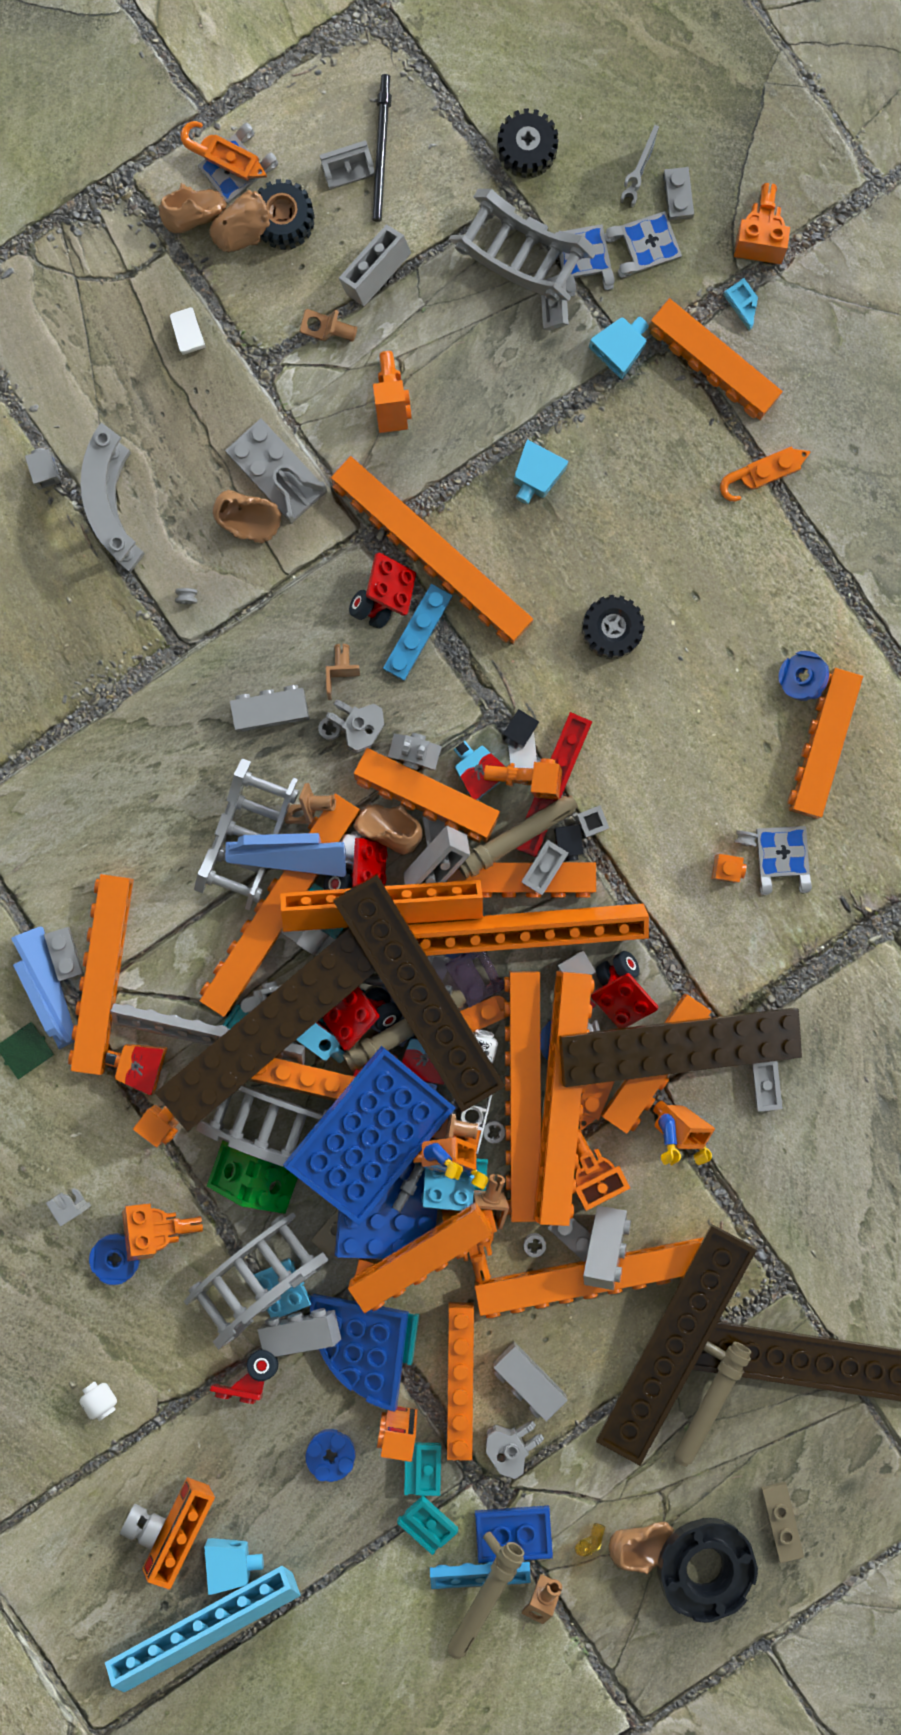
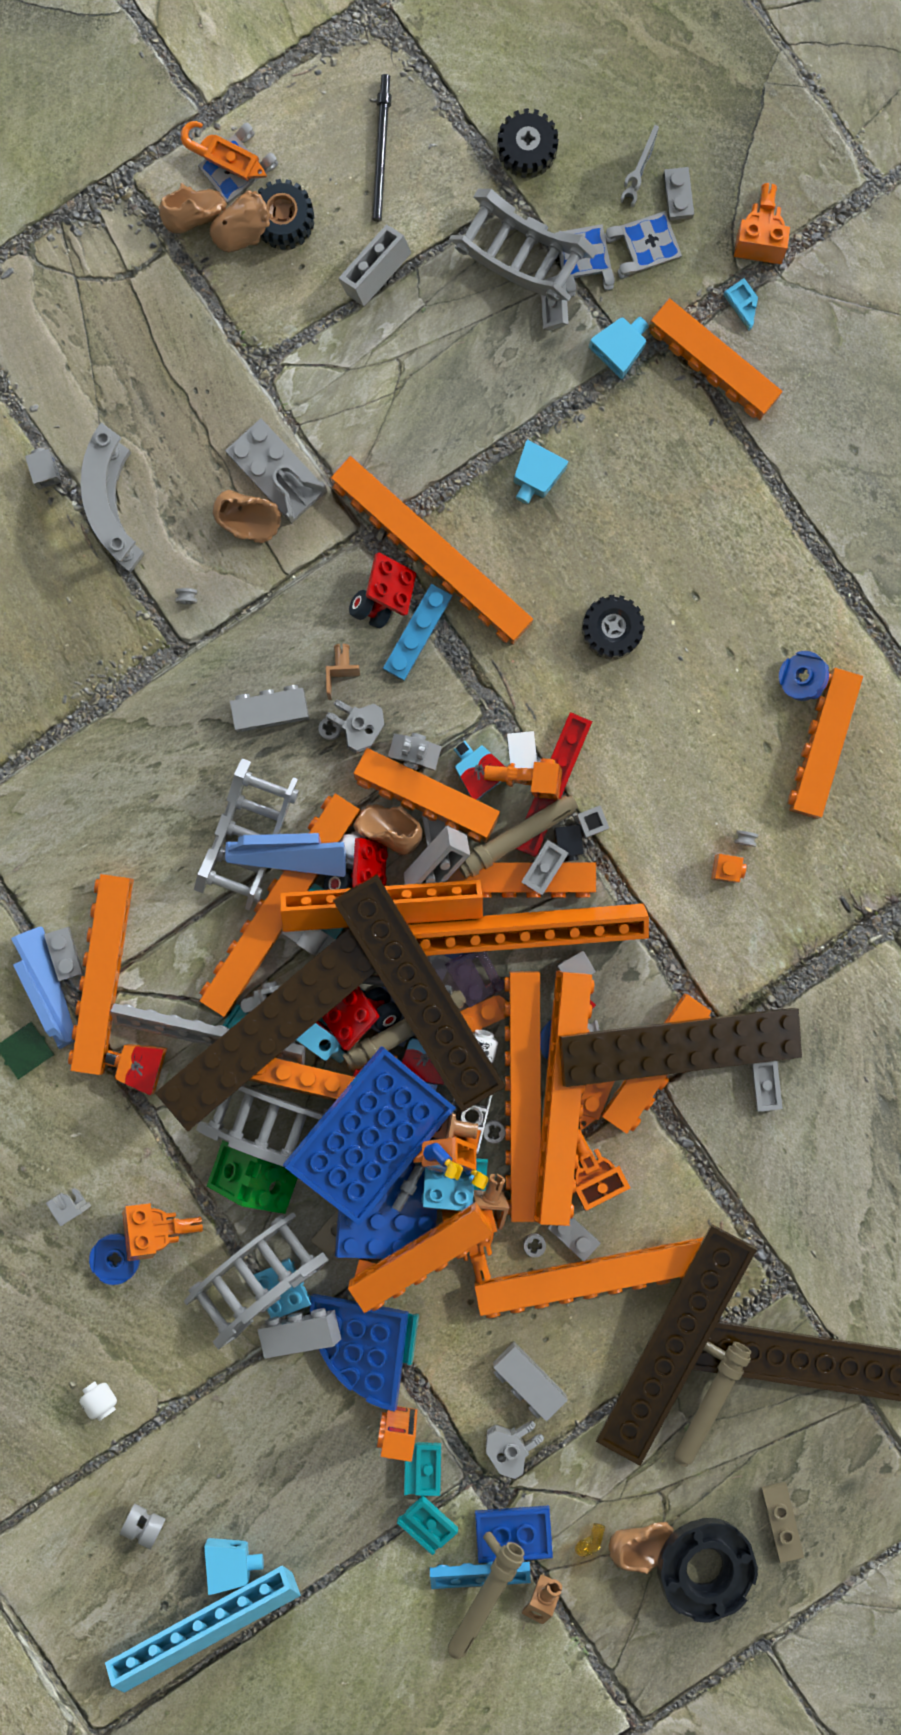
(157, 1126): orange brick -> none
(178, 1533): orange brick -> none
(187, 331): white piece -> none
(260, 1367): plate -> none
(309, 805): medium nougat bracket -> none
(324, 1468): blue plate -> none
(328, 326): medium nougat bracket -> none
(347, 165): light grey hinge -> none
(390, 398): orange brick -> none
(460, 1381): orange brick -> none
(520, 730): black brick -> none
(606, 1248): light grey brick -> none
(621, 994): red plate -> none
(683, 1130): orange torso -> none
(765, 471): orange plate -> none
(781, 854): light grey flag -> none

